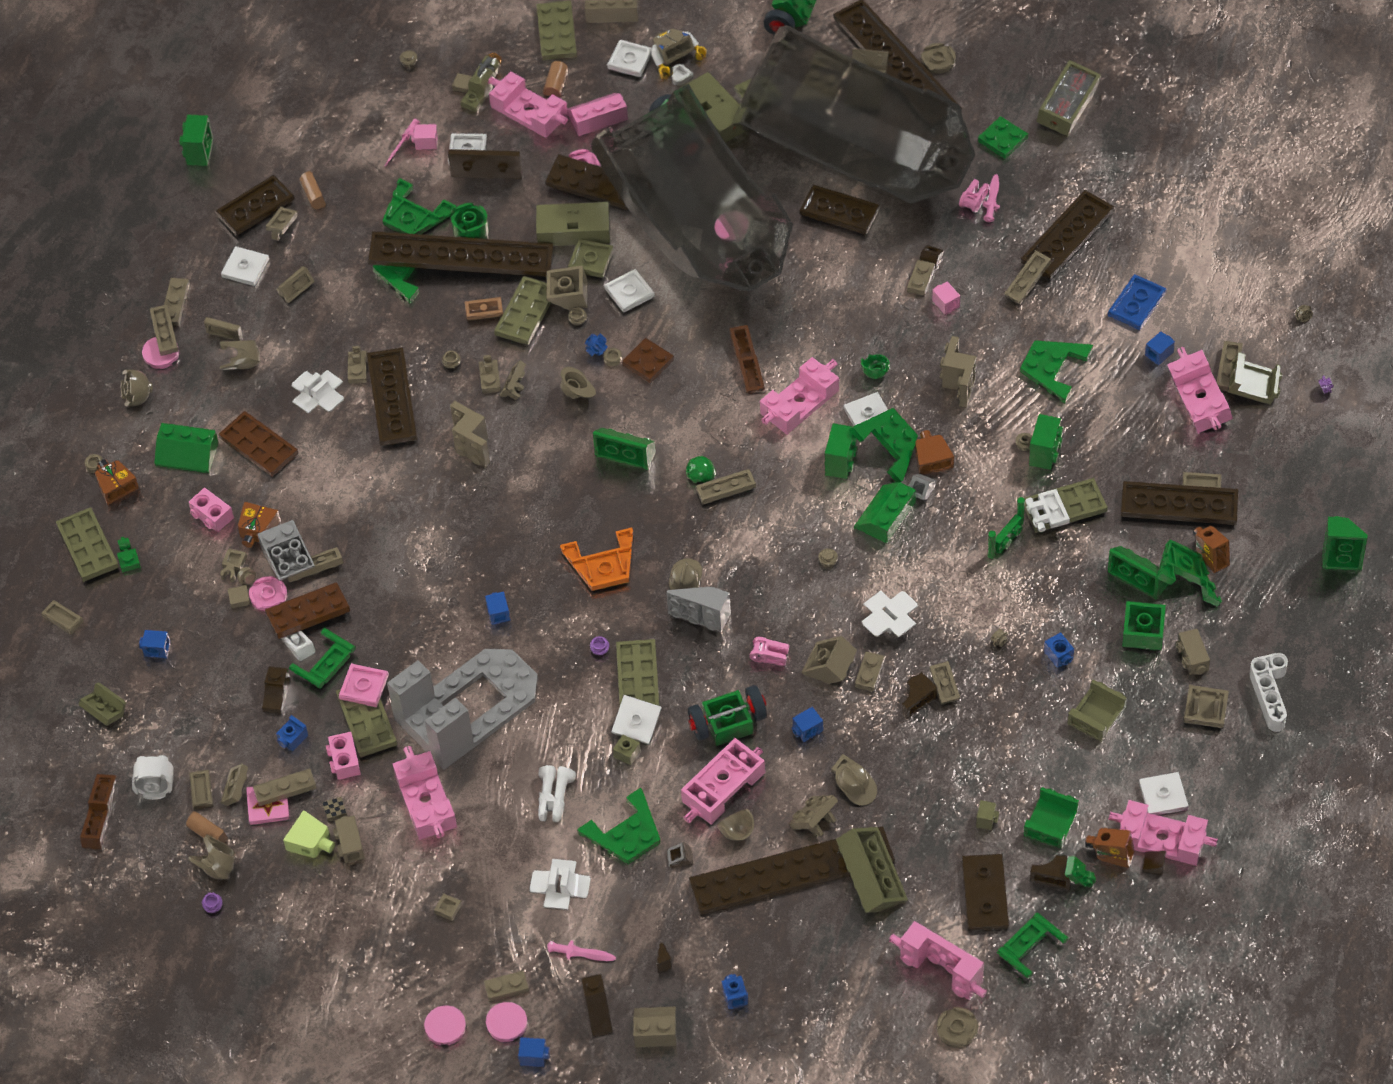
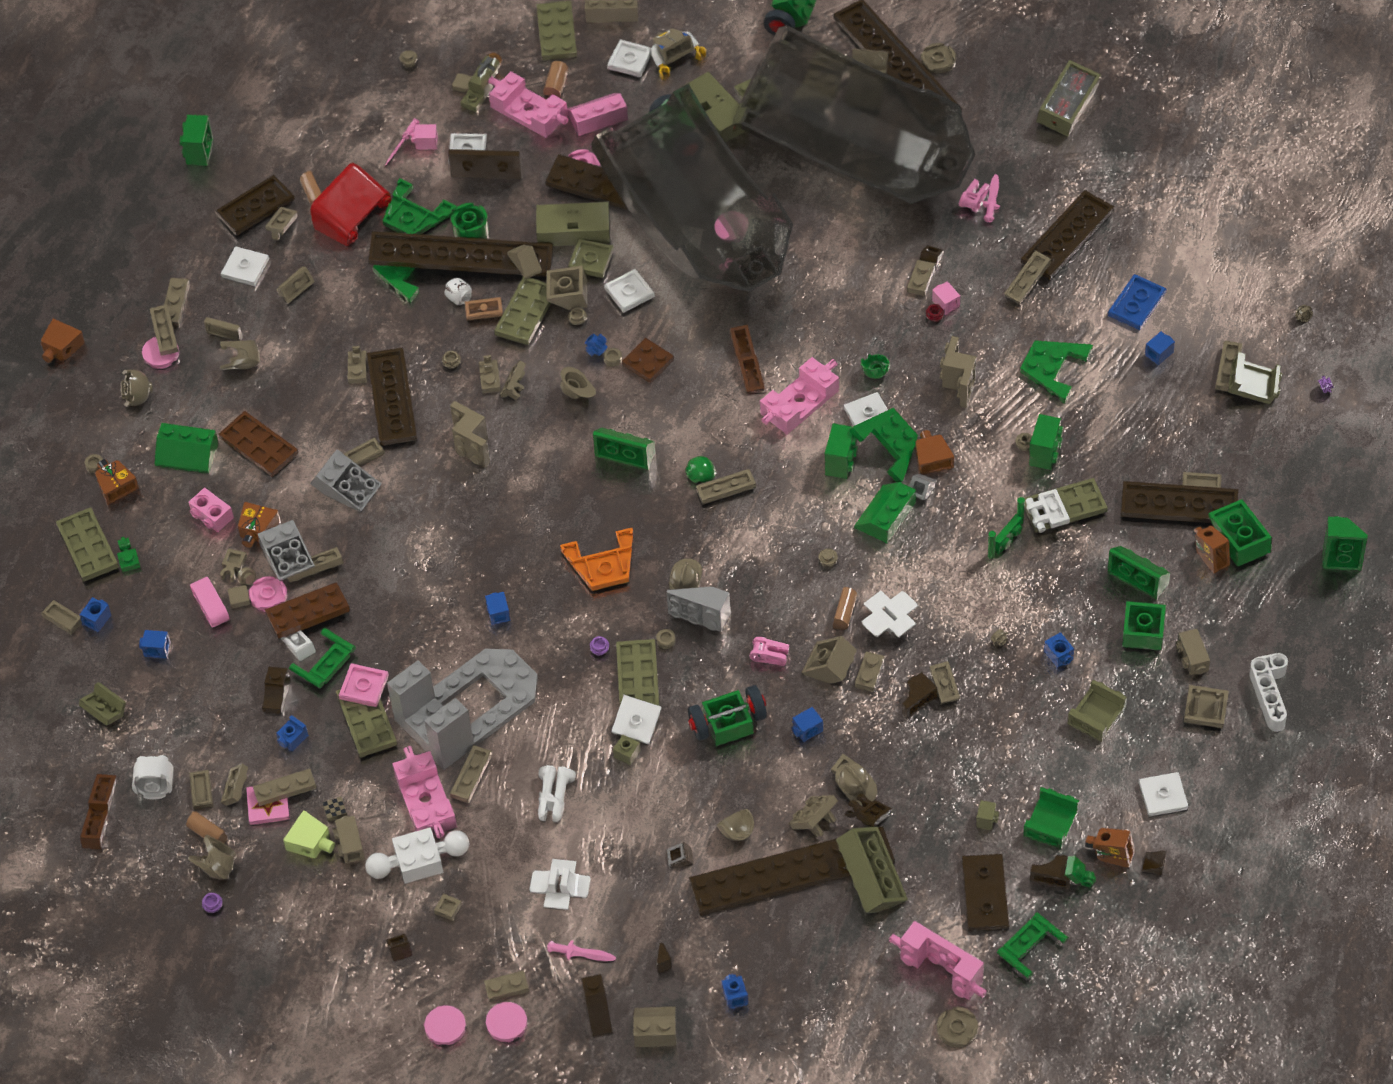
(60, 341): none -> dark orange torso
(93, 620): none -> blue brick
(209, 602): none -> bright pink beam
(321, 388): white piece -> none
(343, 756): bright pink brick -> none
(345, 482): none -> light grey slope
(347, 204): none -> red windscreen
(365, 452): none -> dark tan tile
(399, 947): none -> dark brown slope
(417, 855): none -> white brick
(458, 291): none -> white head
(471, 774): none -> dark tan plate
(525, 260): none -> dark tan slope
(533, 1052): blue brick -> none
(630, 837): green wing -> none
(665, 639): none -> dark tan tile
(681, 75): white tile -> none
(708, 794): bright pink brick -> none
(839, 209): dark brown plate -> none
(845, 609): none -> medium nougat brick
(870, 812): none -> dark brown plate
(934, 312): none -> dark red plate
(1002, 137): green plate -> none
(1183, 839): bright pink brick -> none
(1188, 564): green wing -> none
(1194, 376): bright pink brick -> none
(1244, 531): none -> green slope

